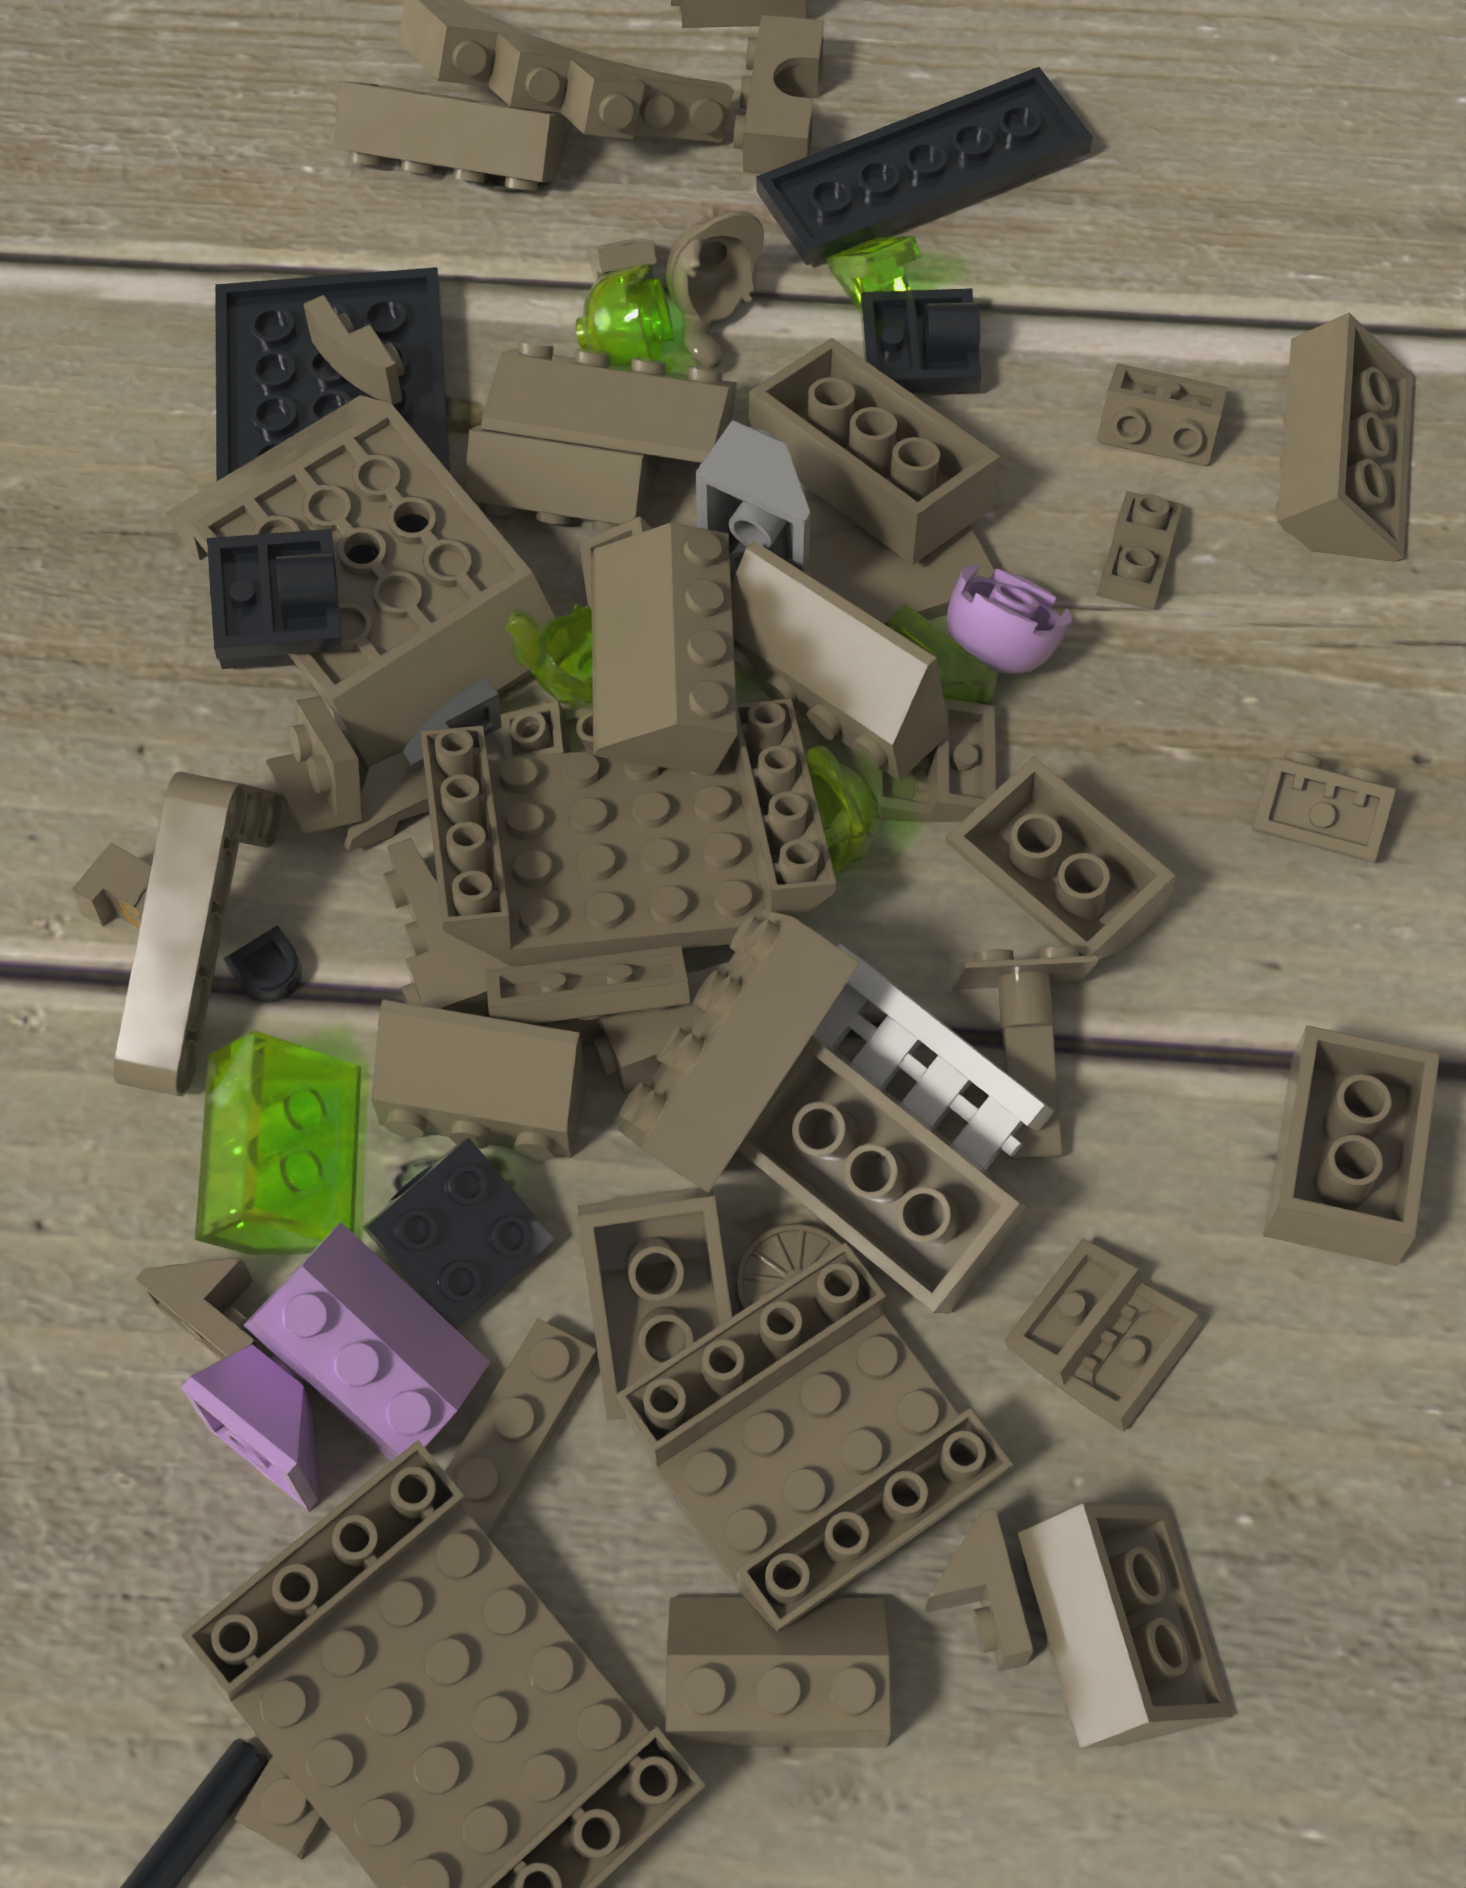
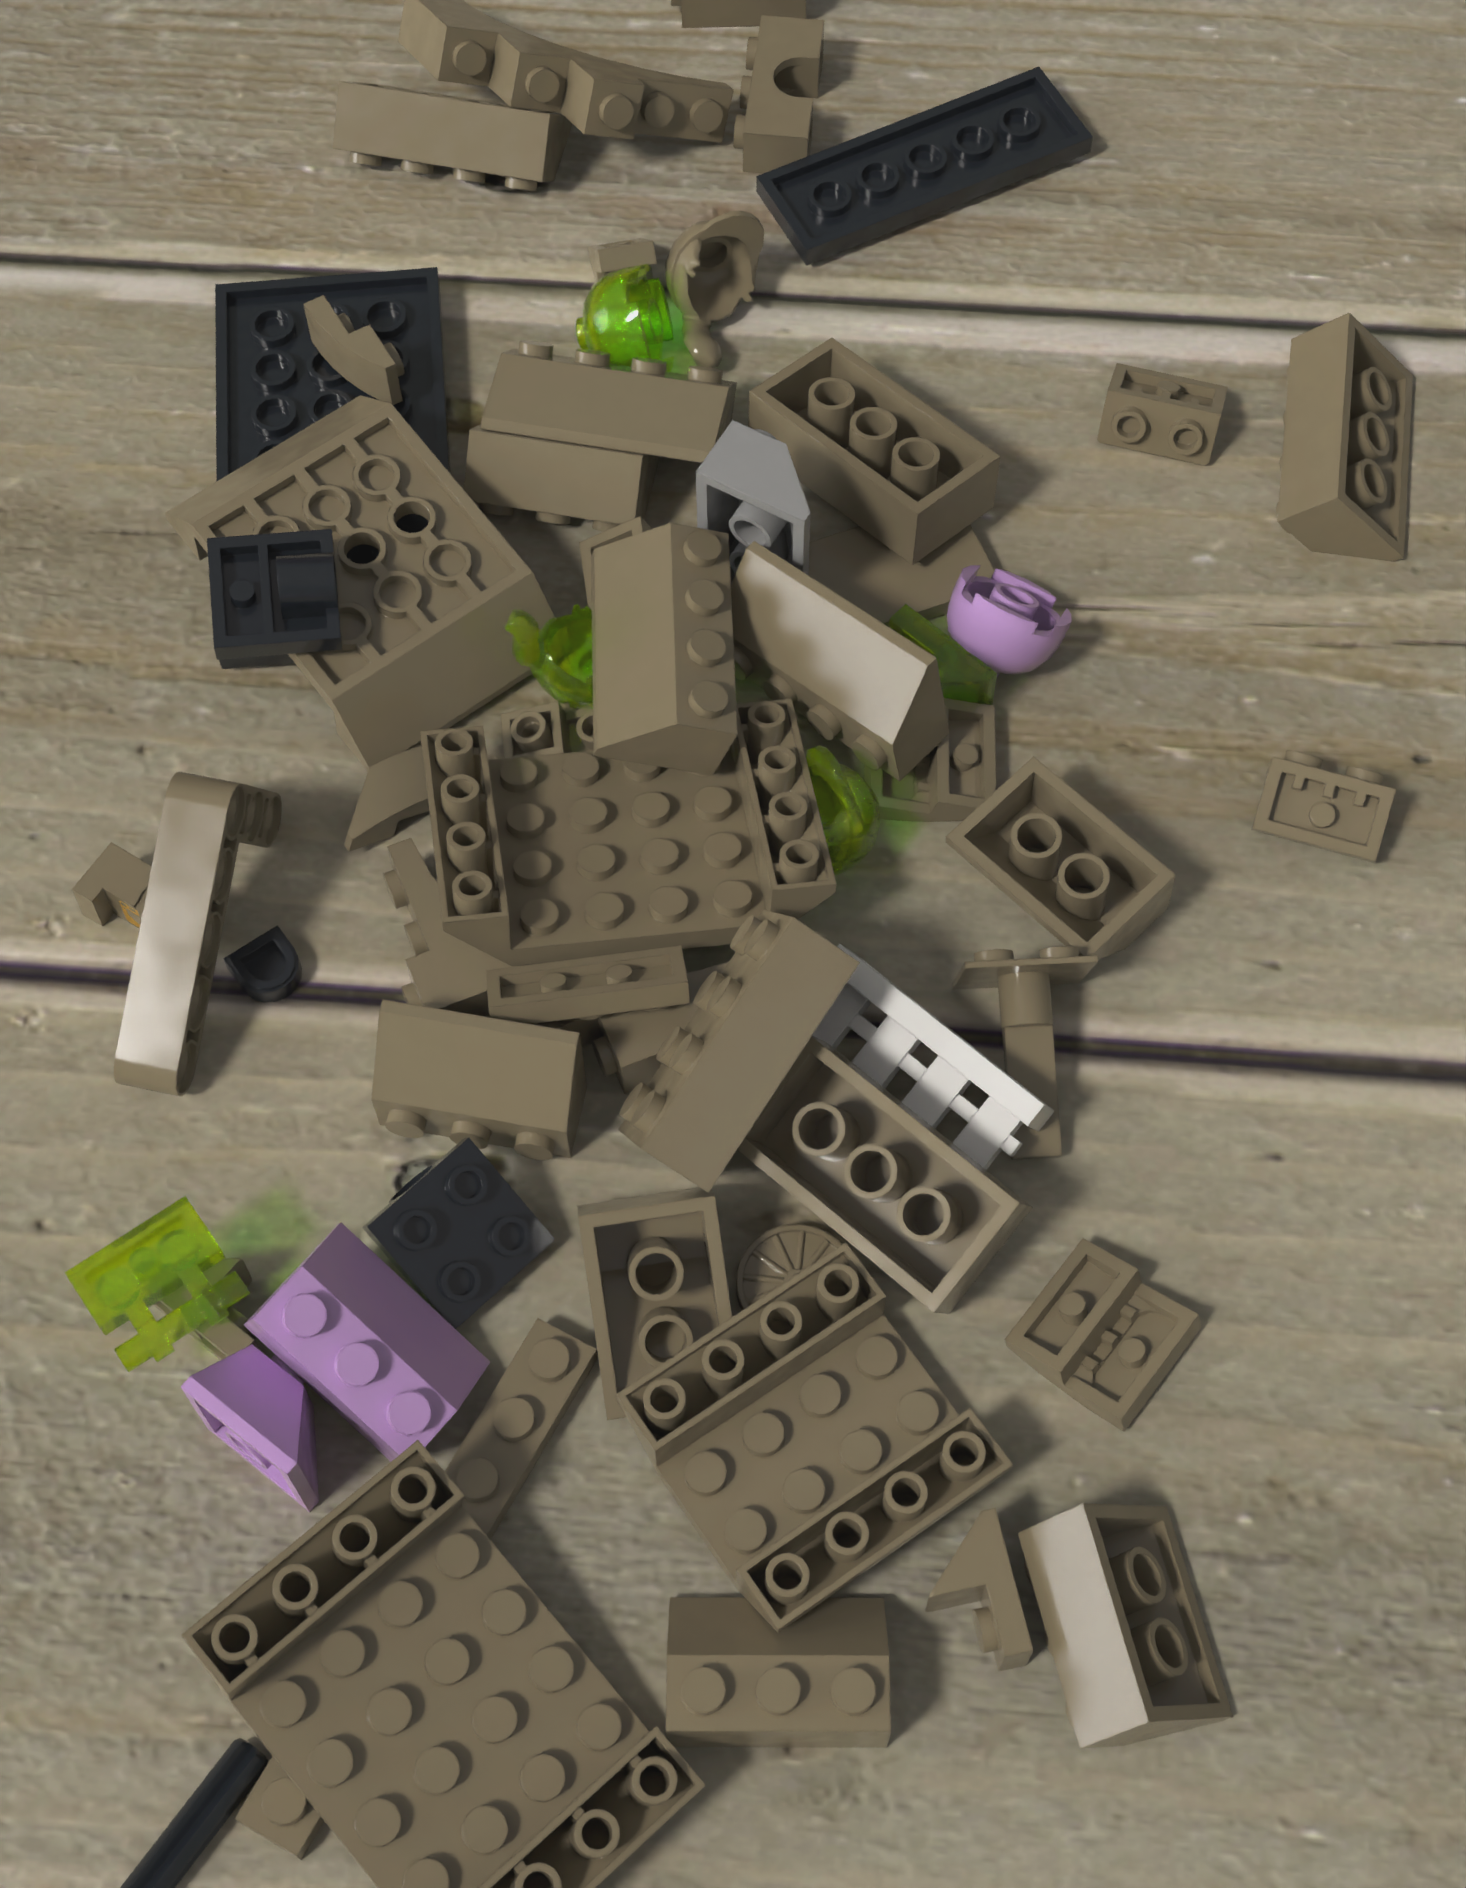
(146, 1267): none -> clear neon green plate
(277, 1147): clear neon green slope -> none
(321, 775): dark tan bracket -> none
(471, 707): dark grey slope -> none
(874, 266): clear neon green slope -> none
(923, 338): black plate -> none
(1140, 549): dark tan slope -> none
(1352, 1146): dark tan brick -> none

